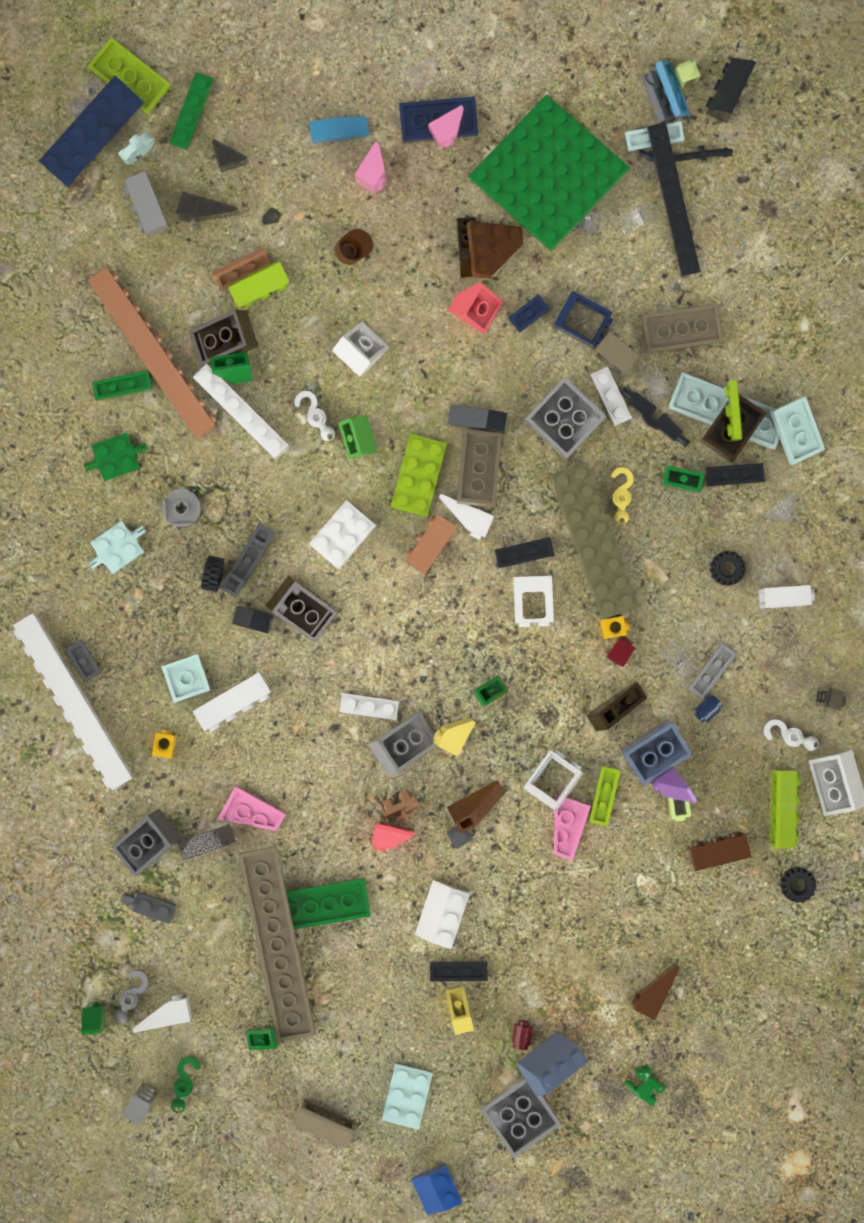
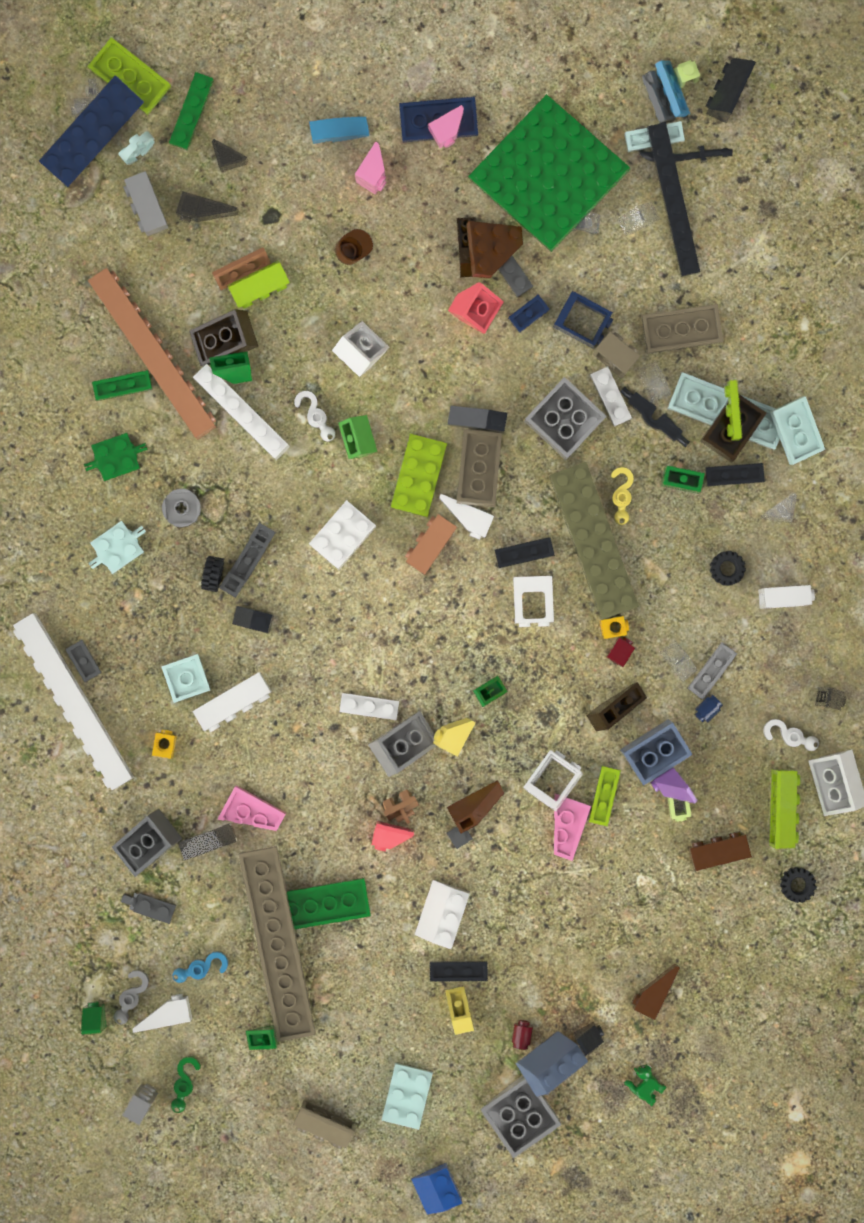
(199, 968): none -> dark azure piece
(301, 609): dark brown slope -> none
(515, 277): none -> dark grey hinge
(589, 1038): none -> black slope

